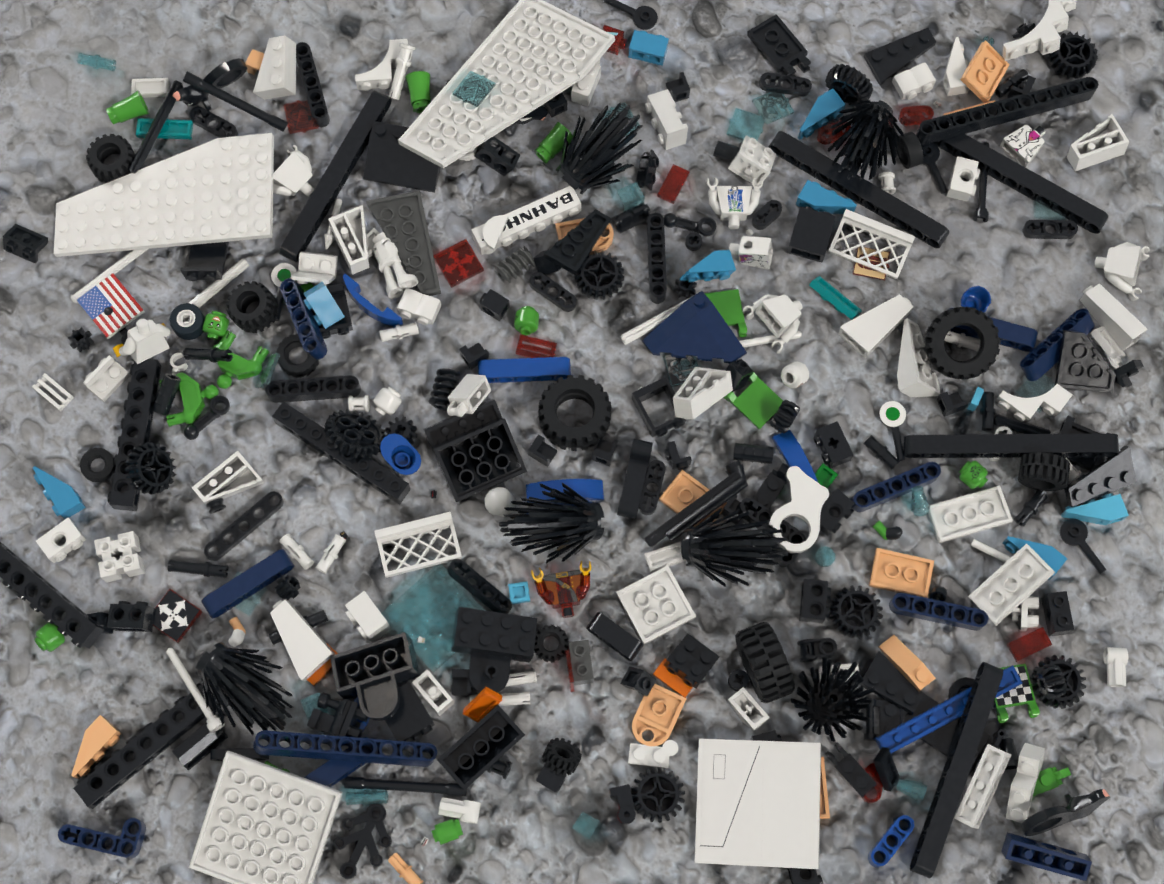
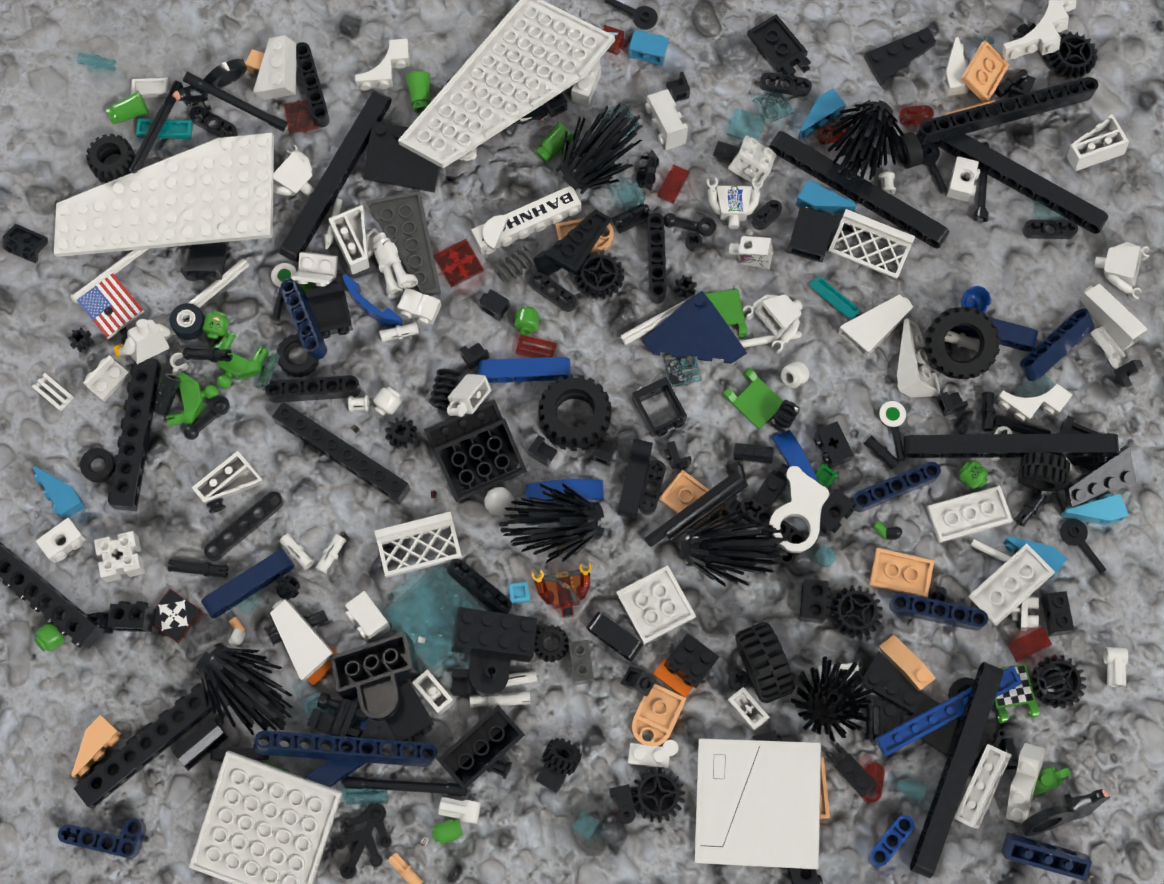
(157, 459): black gear -> none
(213, 721): white piece -> none
(243, 297): black tyre -> none
(323, 304): dark azure brick -> none
(354, 433): black gear -> none
(400, 454): blue piece -> none
(403, 62): white pin -> none
(474, 88): clear light blue piece -> none
(482, 704): orange tile -> none
(497, 155): black brick -> none
(569, 669): clear red piece -> none
(664, 556): white tile -> none
(701, 391): white wedge -> none
(714, 266): dark azure slope -> none
(739, 373): black brick -> none
(815, 649): black piece -> none
(849, 84): black gear -> none
(861, 270): tan piece -> none
(886, 768): black plate -> none
(914, 81): white brick -> none
(919, 502): clear light blue cone -> none
(975, 399): medium azure tile -> none
(1023, 144): white torso -> none
(1082, 365): black plate -> none

